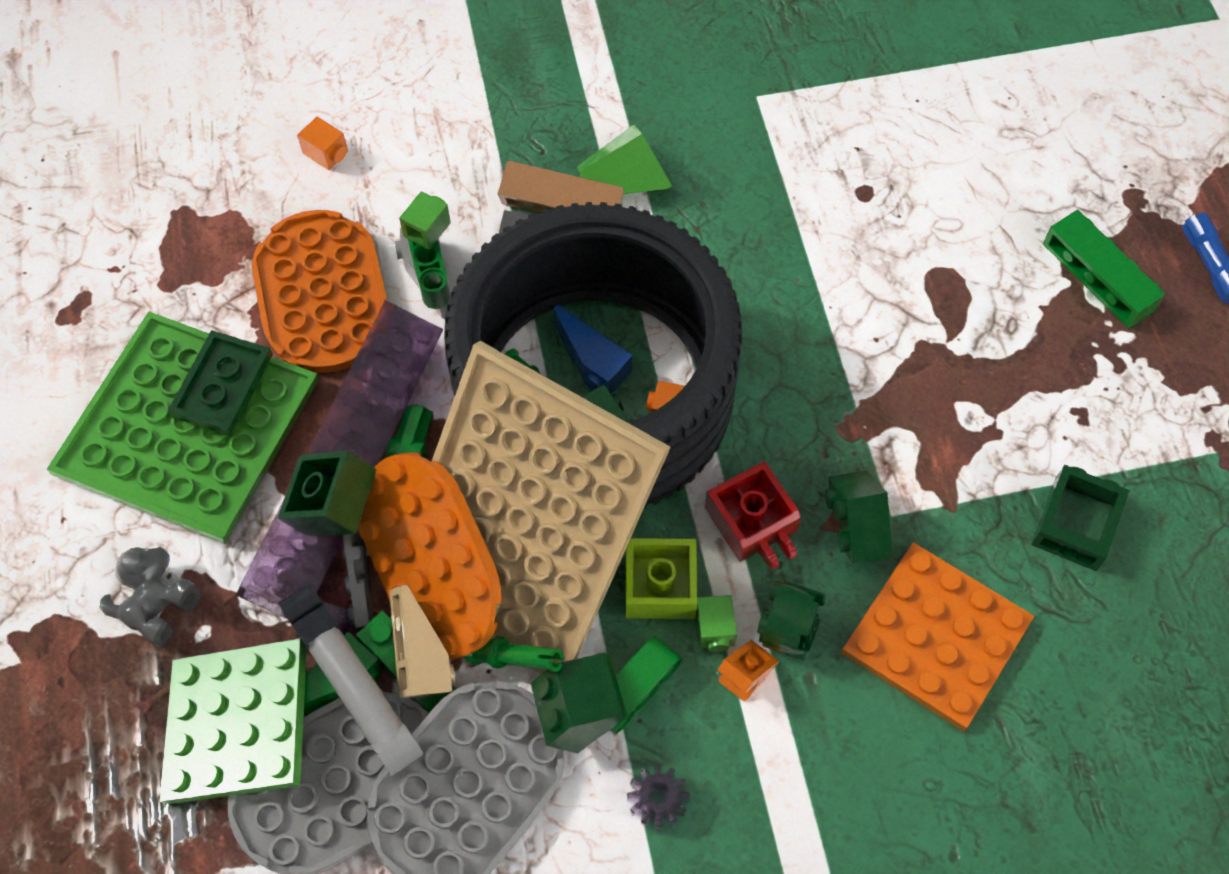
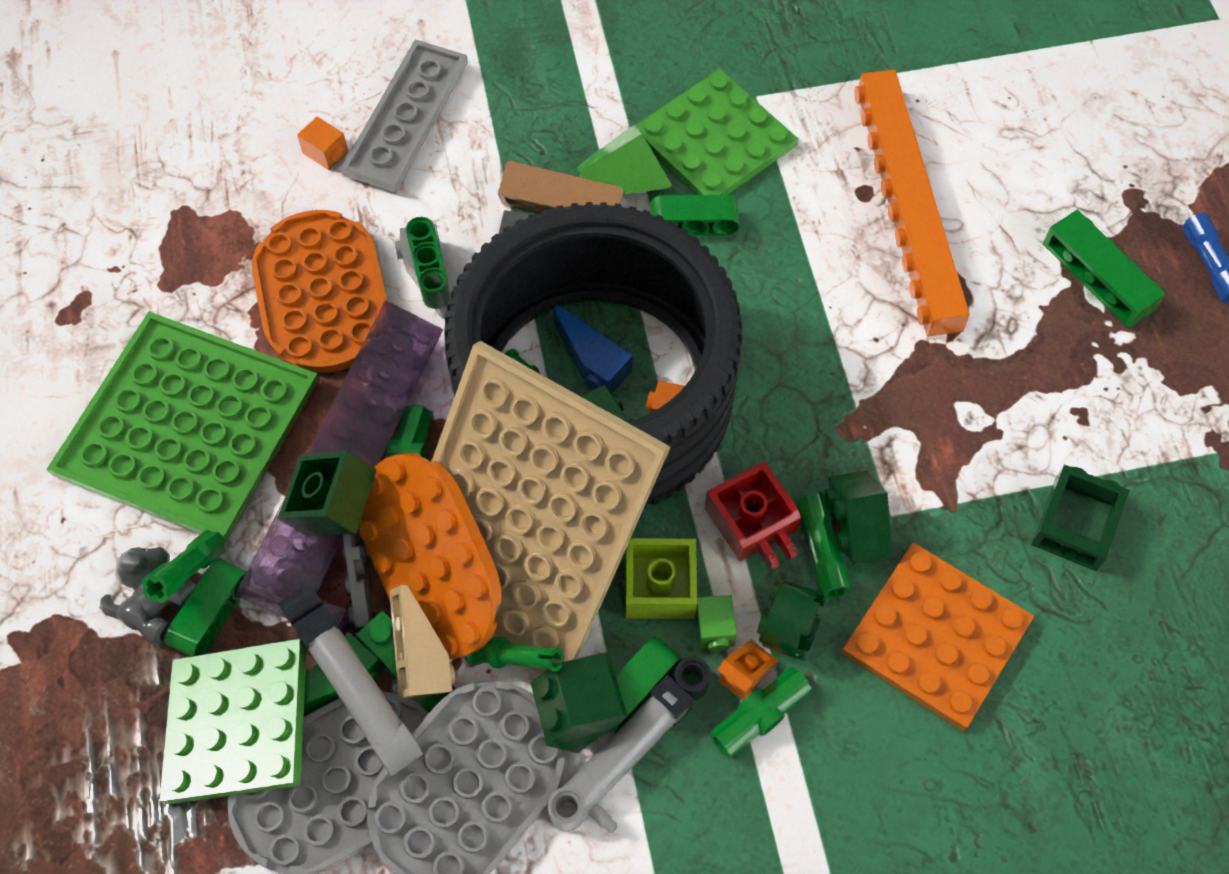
(172, 575): none -> green axle
(206, 609): none -> green beam
(220, 382): dark green plate -> none
(404, 116): none -> light grey plate
(425, 220): bright green brick -> none
(662, 783): gear -> none
(665, 707): none -> light grey piece
(699, 213): none -> green beam
(715, 136): none -> bright green plate
(760, 712): none -> green piece
(829, 568): none -> green axle
(911, 205): none -> orange brick

